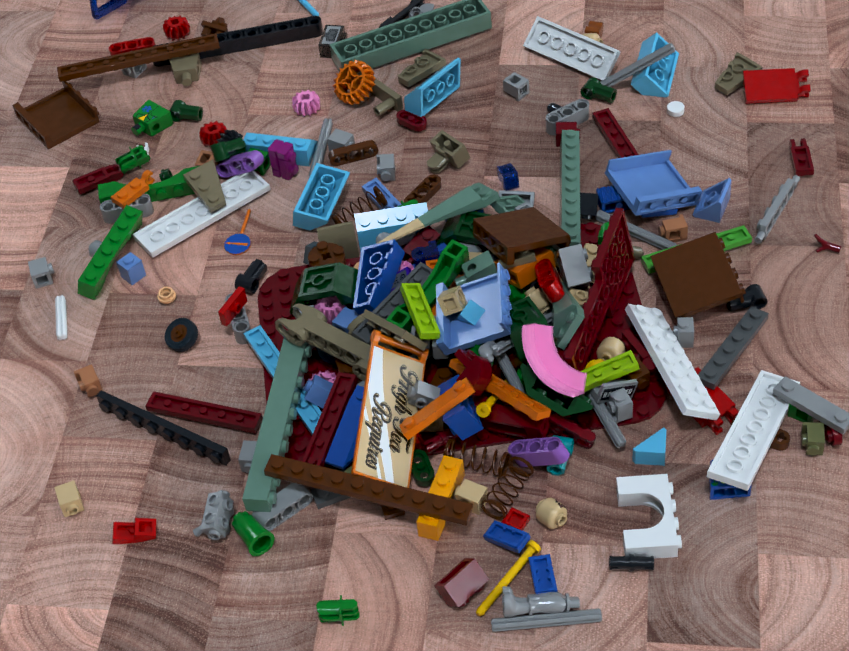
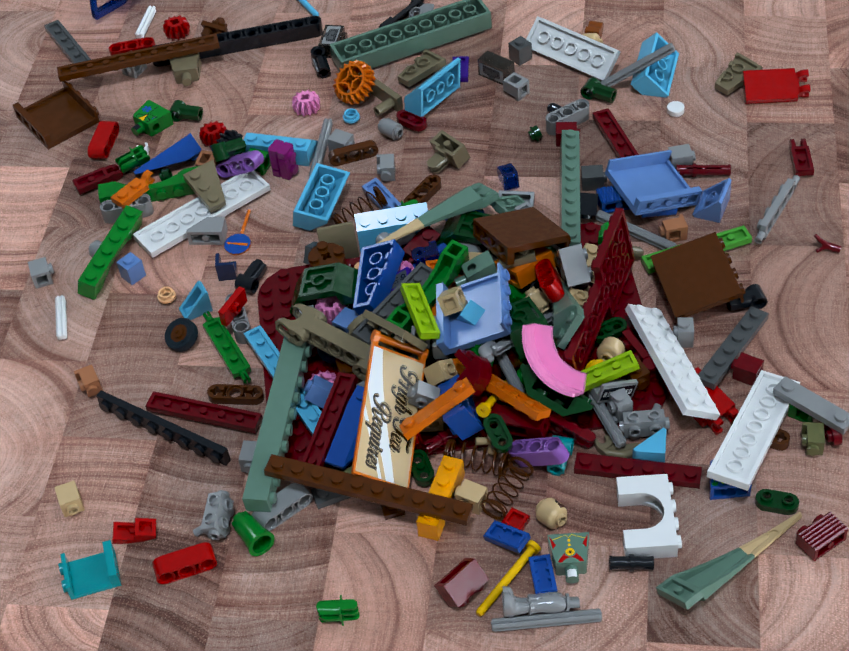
(66, 42): none -> dark grey plate
(90, 573): none -> teal panel
(103, 139): none -> red beam
(145, 22): none -> white axle
(182, 151): none -> blue wedge
(184, 563): none -> red beam
(196, 302): none -> medium azure slope
(208, 232): none -> light grey slope
(225, 270): none -> dark blue panel
(226, 347): none -> green plate
(228, 389): none -> reddish brown beam
(320, 62): none -> black piece
(351, 116): none -> medium azure plate
(390, 128): none -> light grey brick
(440, 372): none -> tan brick
(464, 68): none -> dark purple tile
(485, 441): none -> tan plate
(495, 67): none -> clear smoke brick
(497, 434): none -> dark green plate
(520, 50): none -> dark grey brick
(535, 133): none -> dark green plate
(569, 554): none -> sand green torso
(592, 177): none -> dark grey brick
(609, 327): none -> dark green plate
(609, 448): none -> dark tan piece
(615, 467): none -> dark red plate
(643, 423): none -> light grey brick
(682, 155): none -> light grey brick
(703, 580): none -> sand green plate
(704, 170): none -> dark red pin
(746, 368): none -> dark red brick
(777, 502): none -> dark green plate
(821, 535): none -> dark red brick

